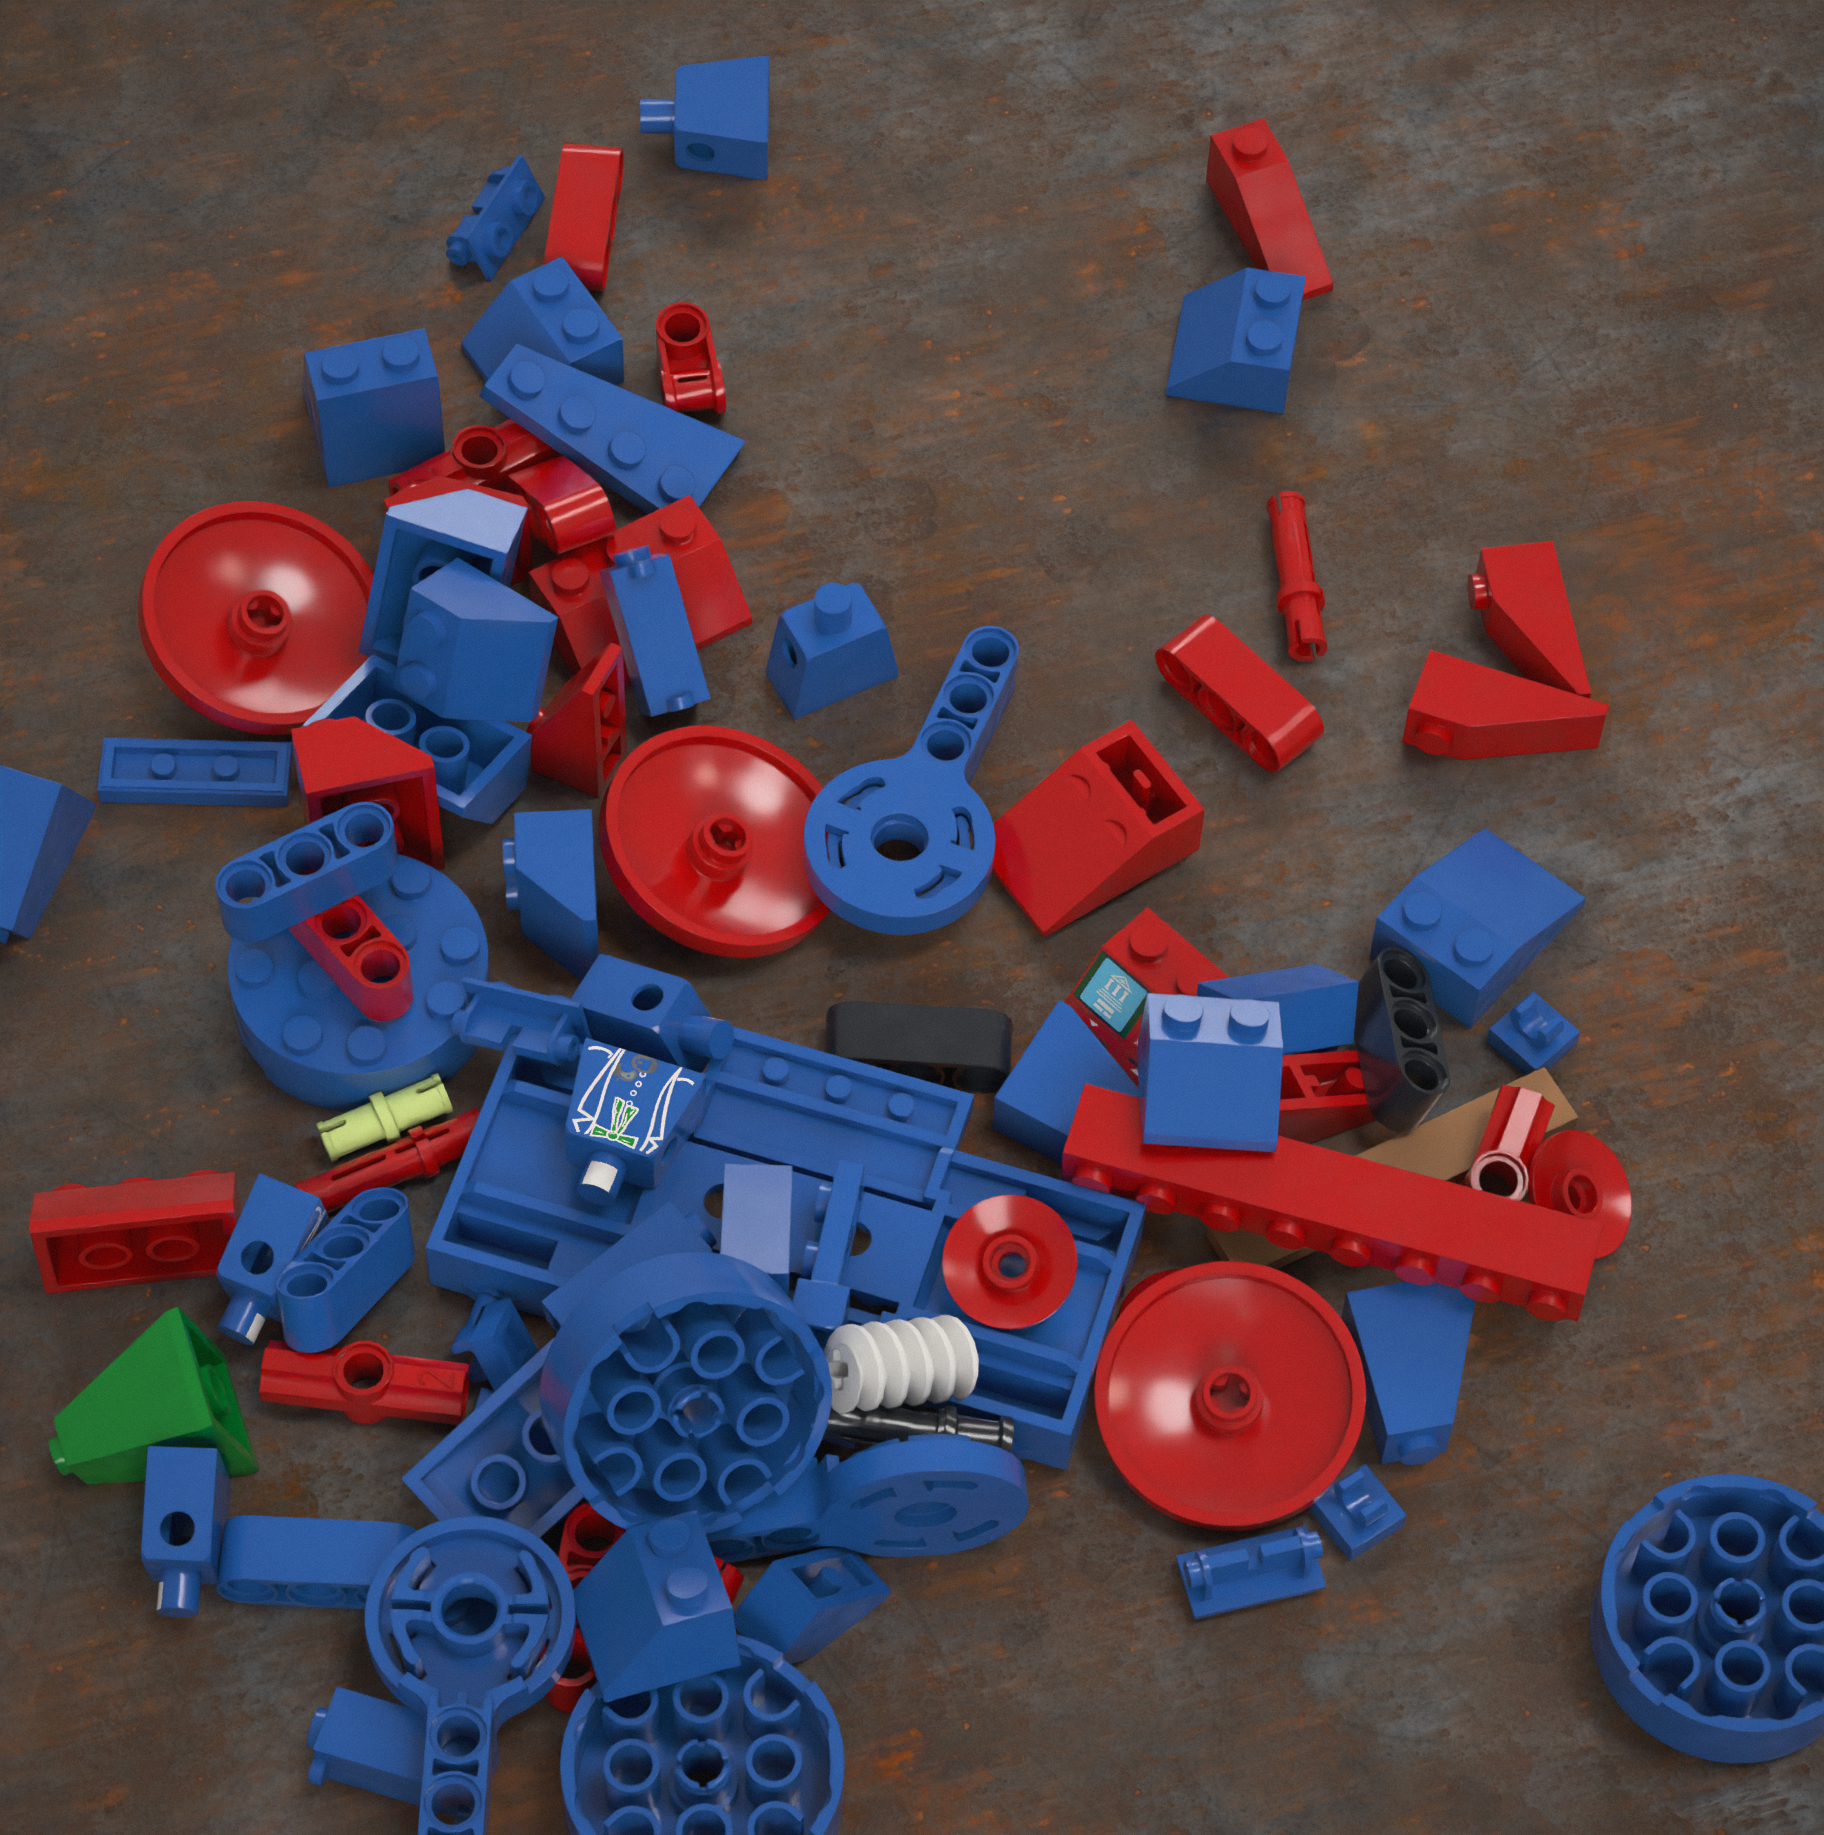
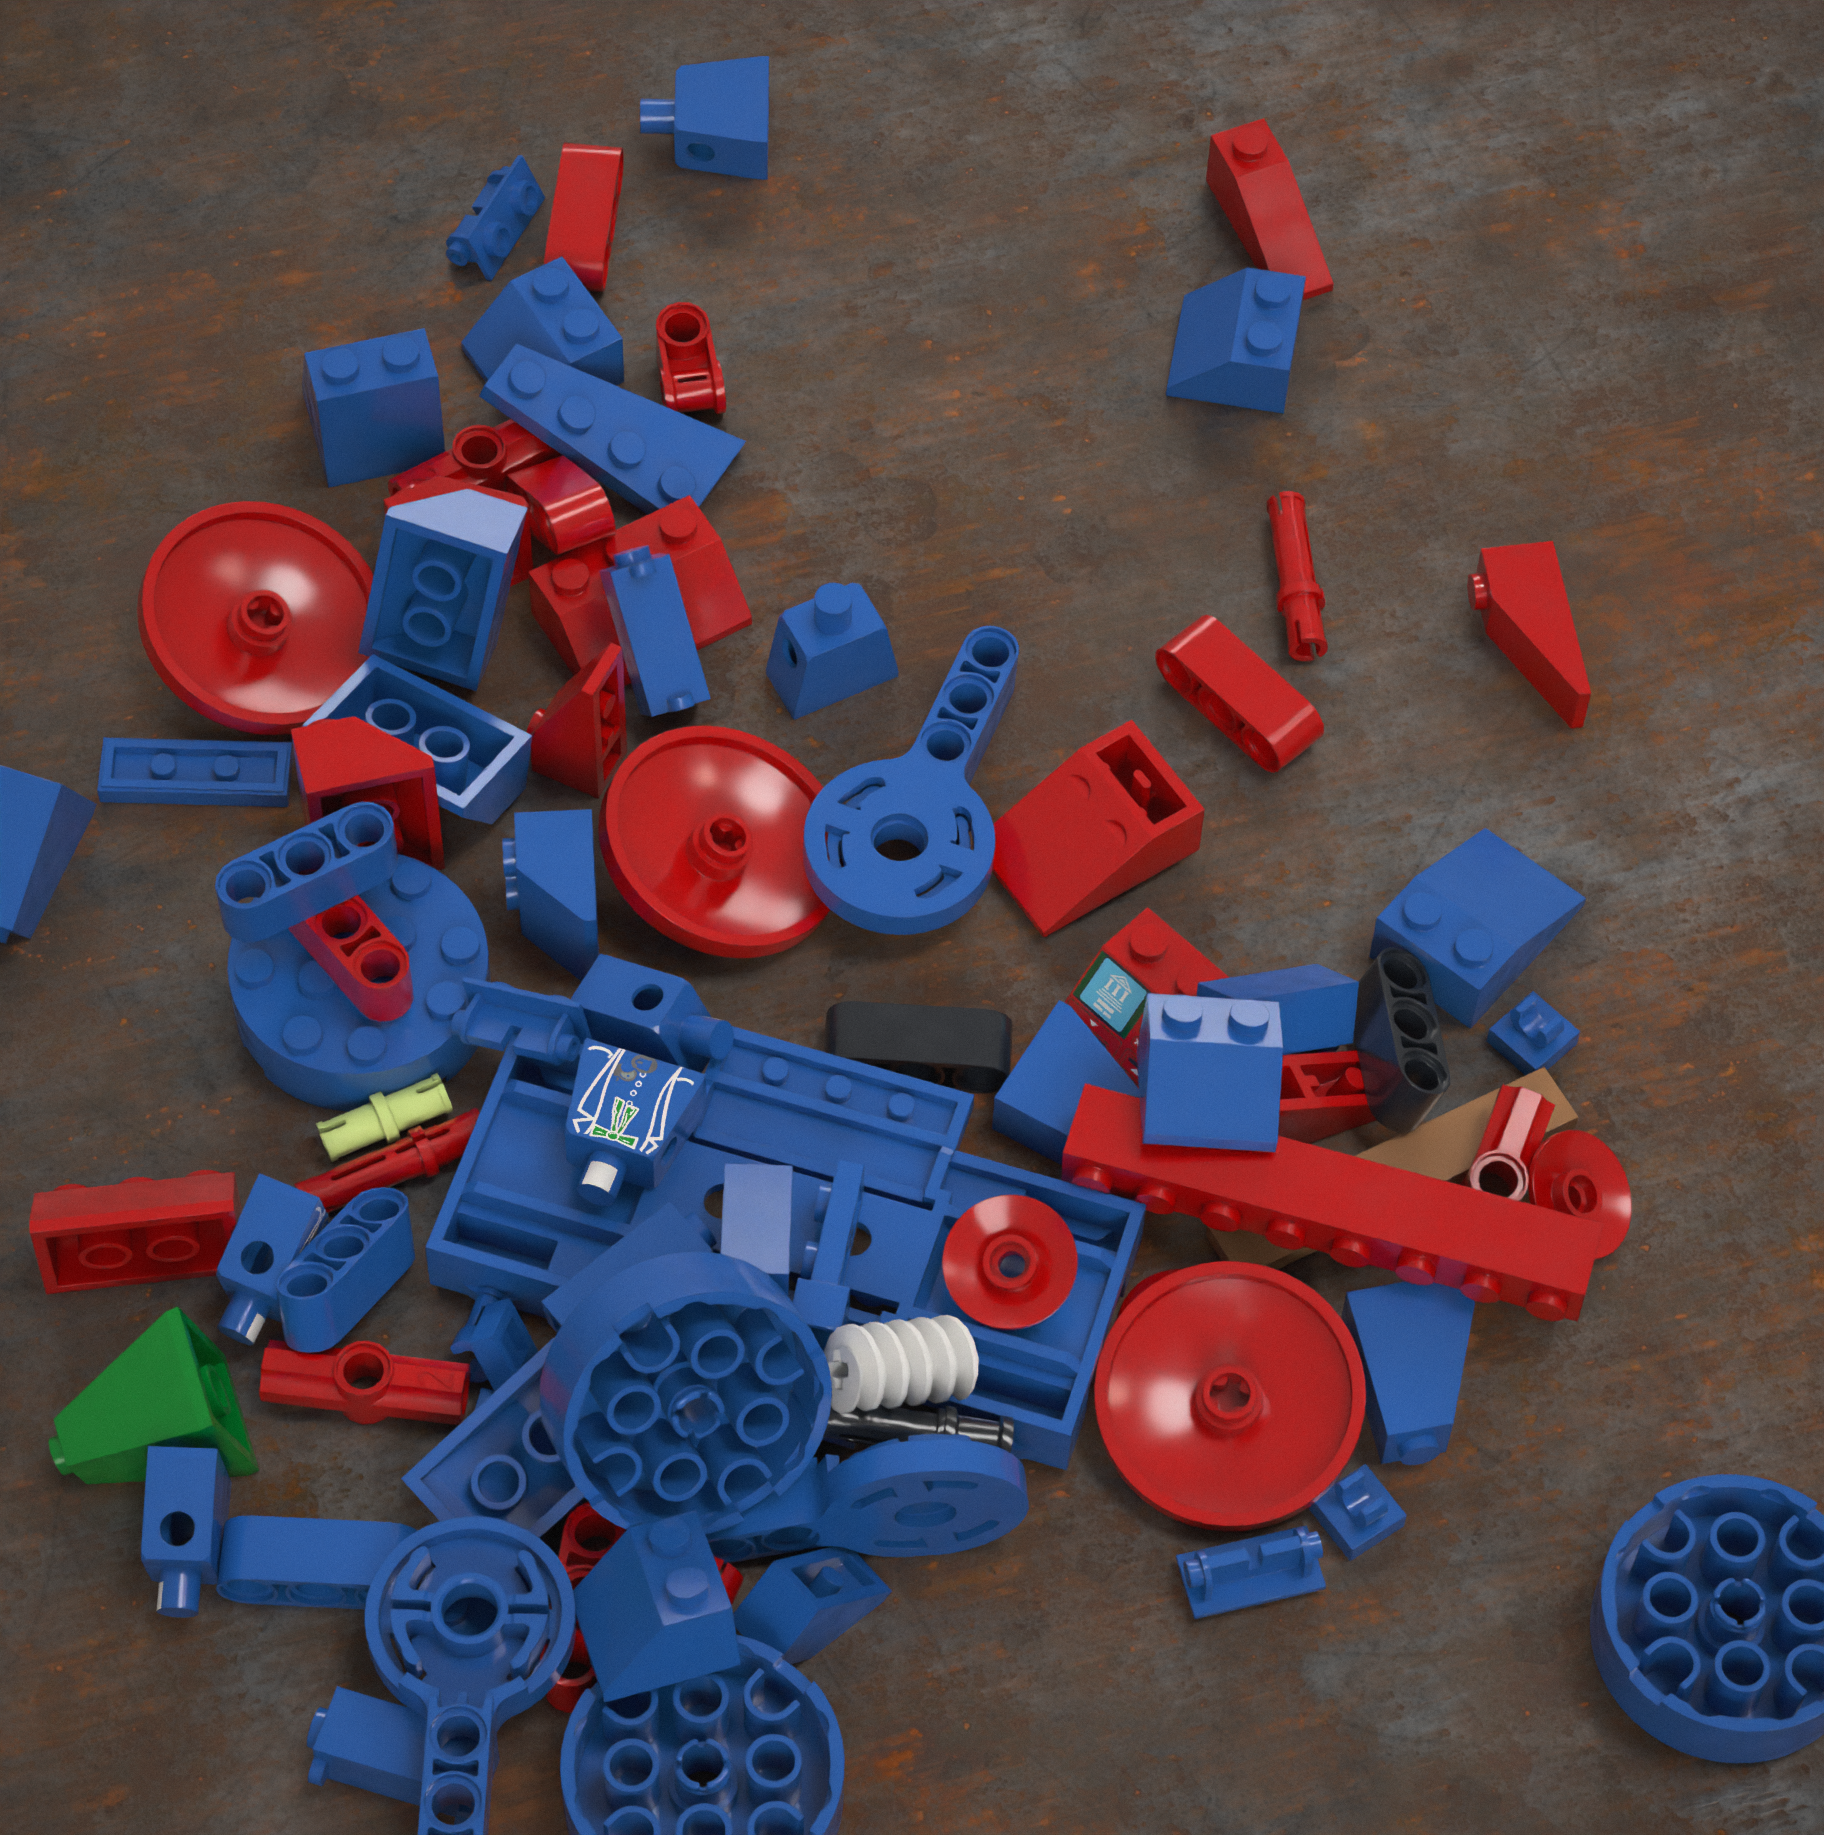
(474, 647): blue slope -> none
(1490, 714): red slope -> none

